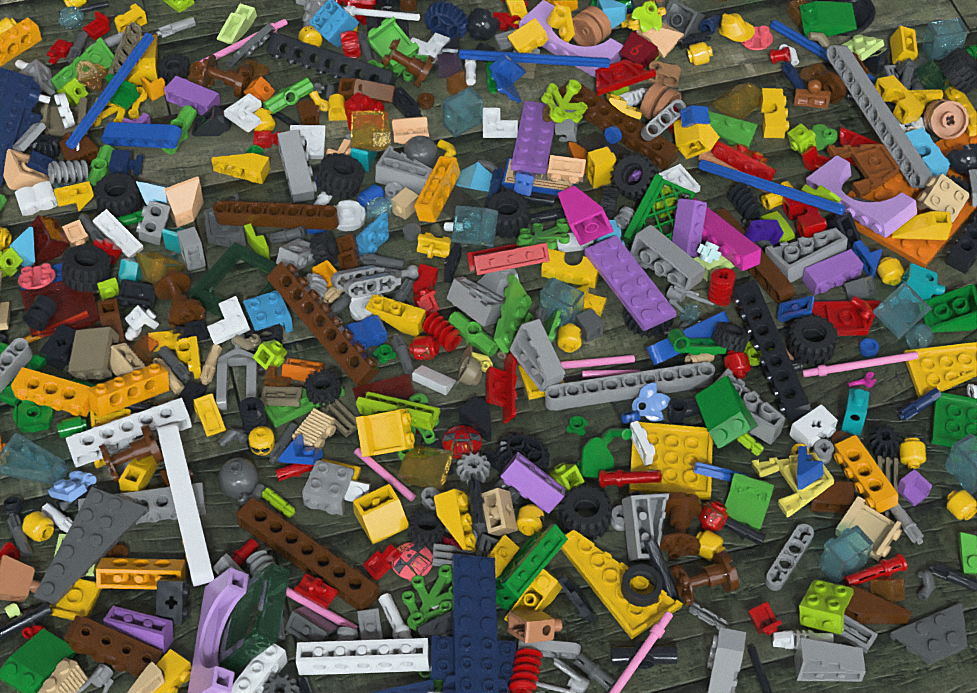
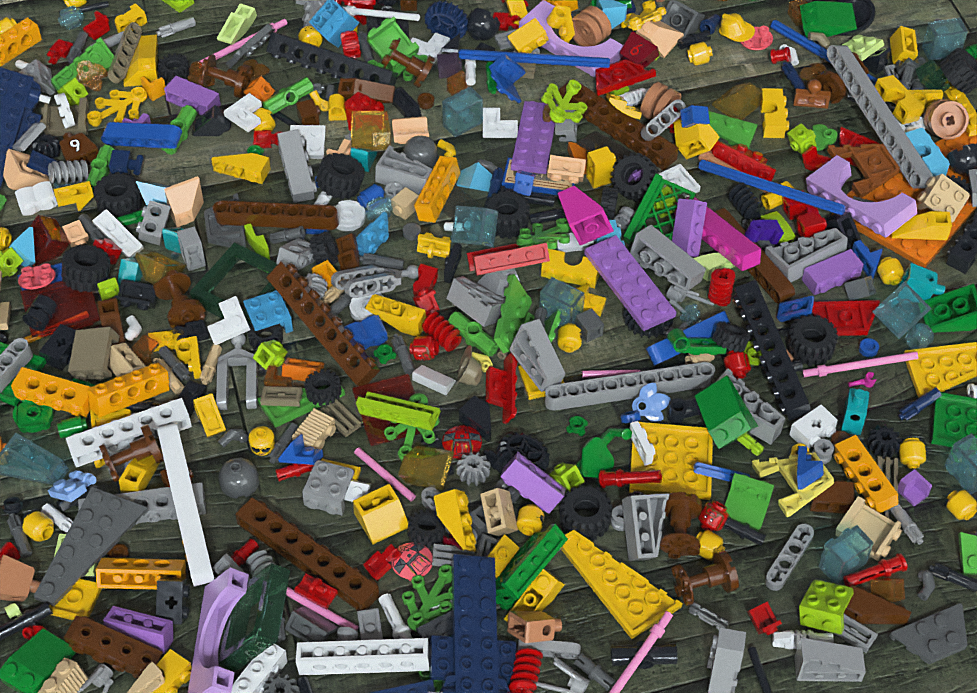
(109, 91): blue axle -> none
(125, 94): green panel -> none
(140, 316): white bracket -> none
(243, 498): dark grey arm -> none
(249, 343): dark tan arm -> none
(252, 414): black piece -> none
(278, 502): lime axle -> none
(385, 432): yellow panel -> none
(401, 294): dark grey axle -> none
(476, 502): black pin -> none
(577, 597): black wing -> none
(598, 361): bright pink bar -> none
(613, 134): blue tile -> none
(637, 599): black tyre -> none
(646, 18): lime plate -> none
(660, 565): black axle -> none
(665, 73): medium nougat piece -> none
(709, 252): light aqua gear -> none
(821, 192): lime slope -> none
(864, 306): red arm -> none

